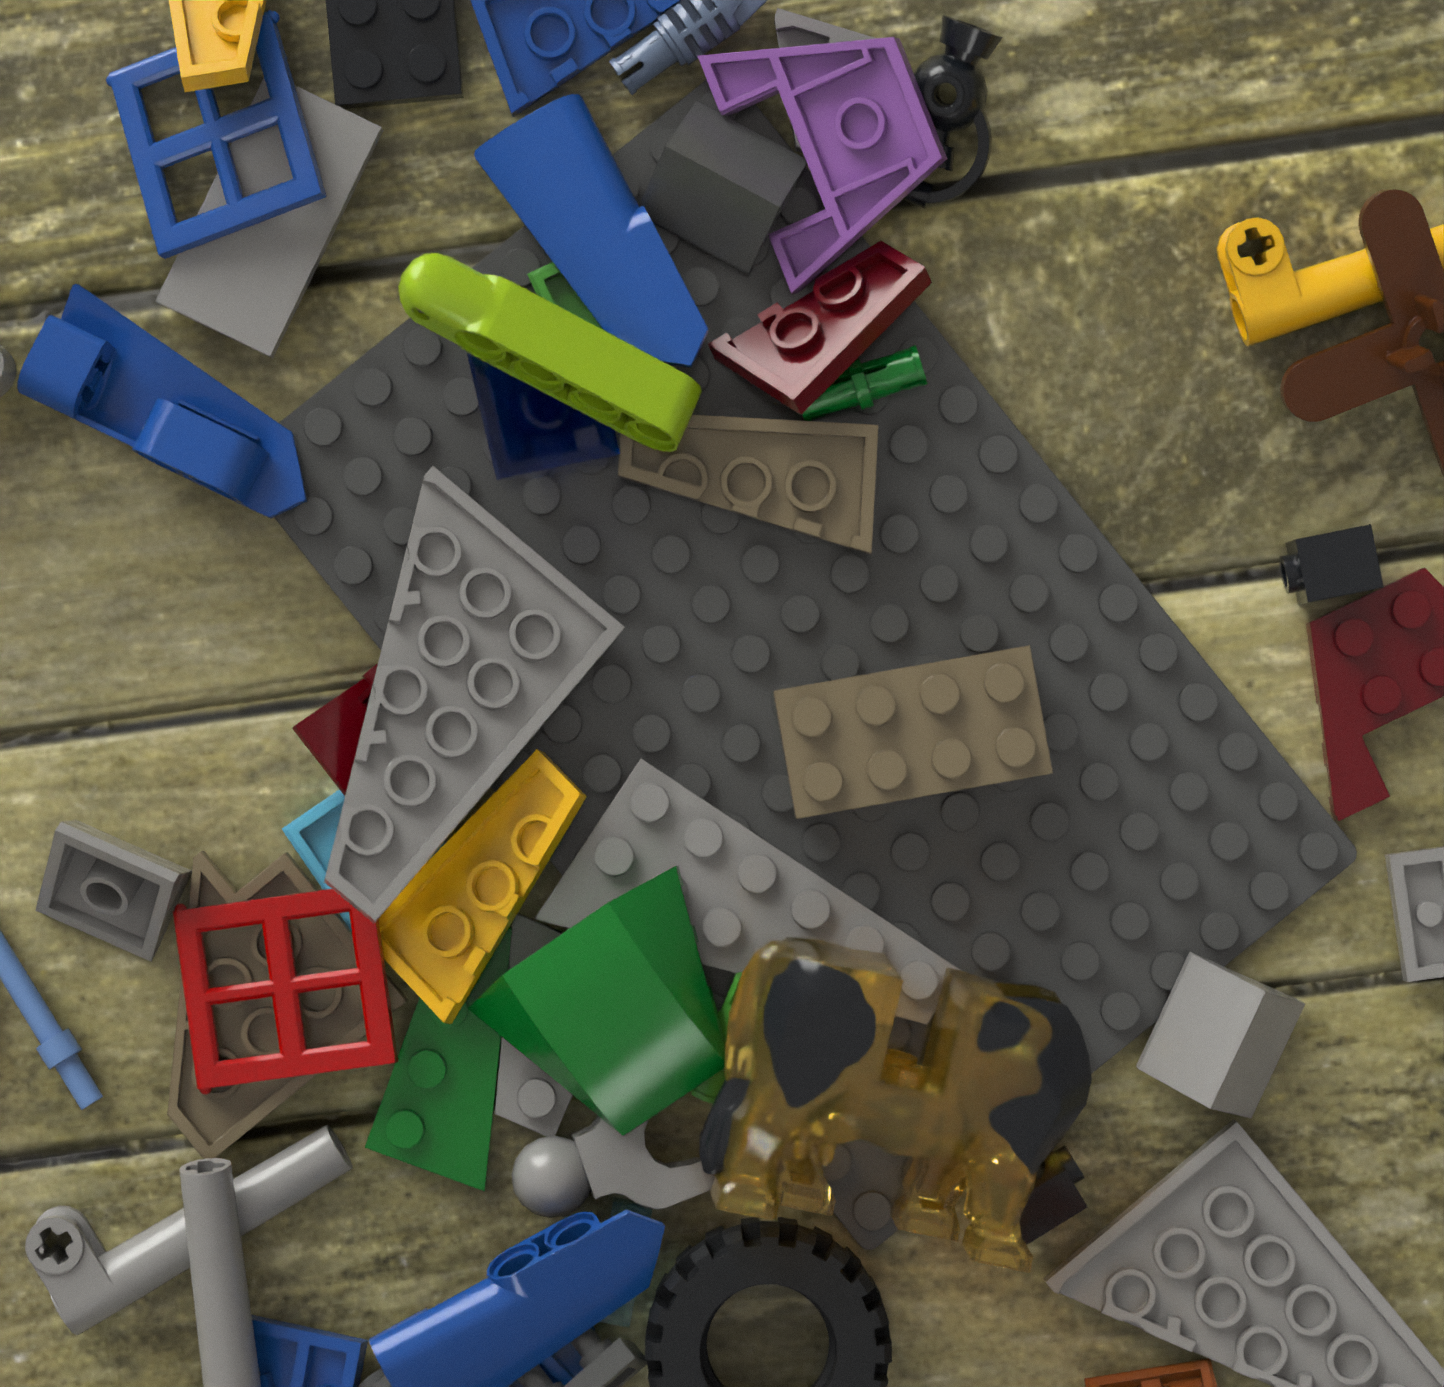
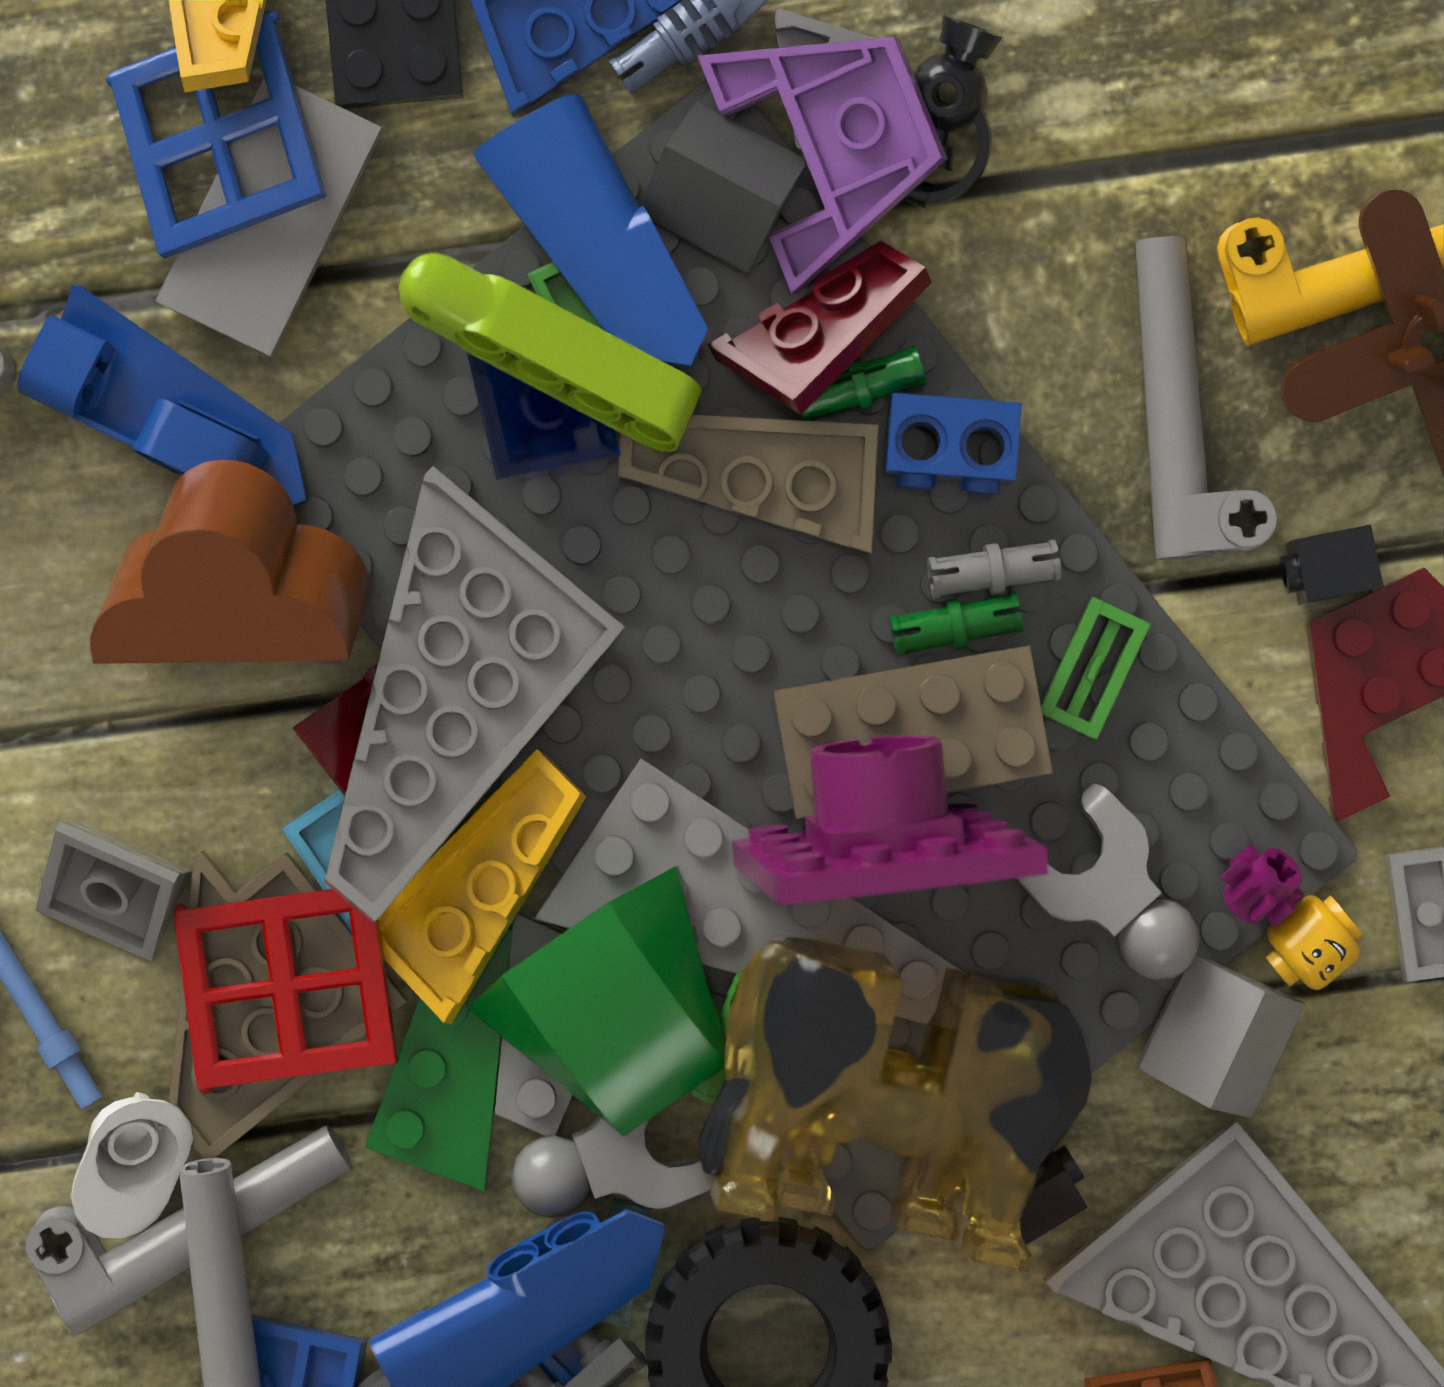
(130, 1165): none -> white piece
(231, 580): none -> dark orange brick
(883, 829): none -> magenta piece
(952, 423): none -> blue brick
(956, 623): none -> green pin
(993, 569): none -> light grey pin
(1116, 618): none -> bright green tile
(1153, 933): none -> light grey piece
(1184, 514): none -> light grey axle
(1262, 885): none -> magenta gear
(1314, 943): none -> yellow head

